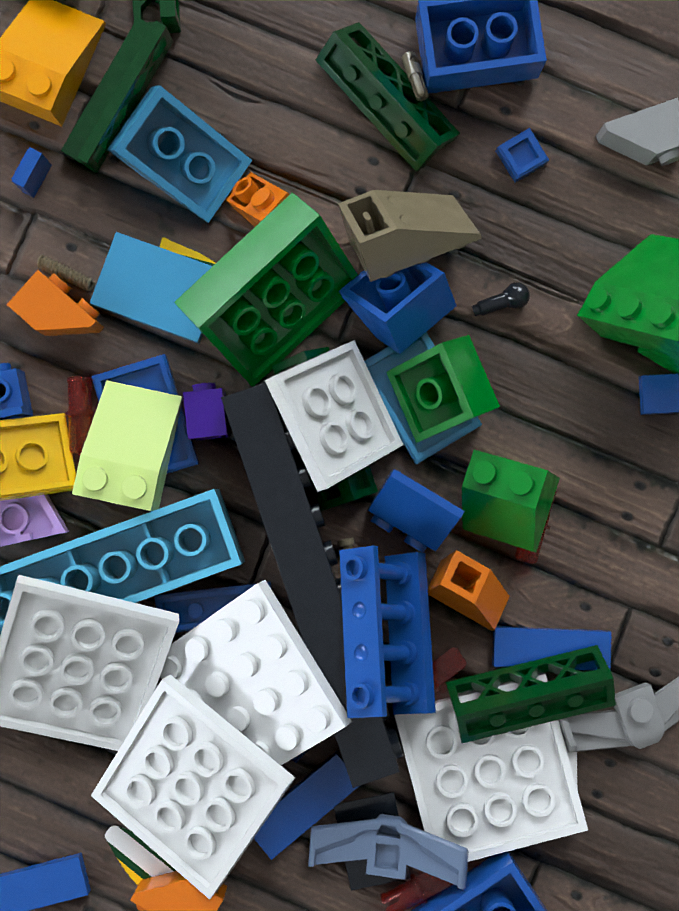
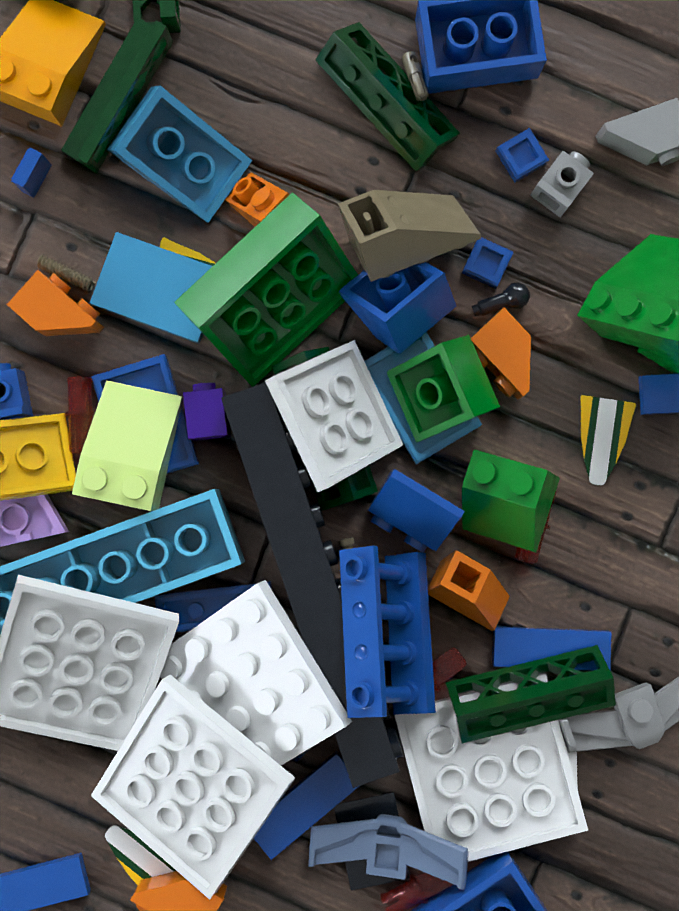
(487, 262): none -> blue tile
(506, 352): none -> orange slope
(555, 192): none -> light grey brick
(603, 434): none -> sticker

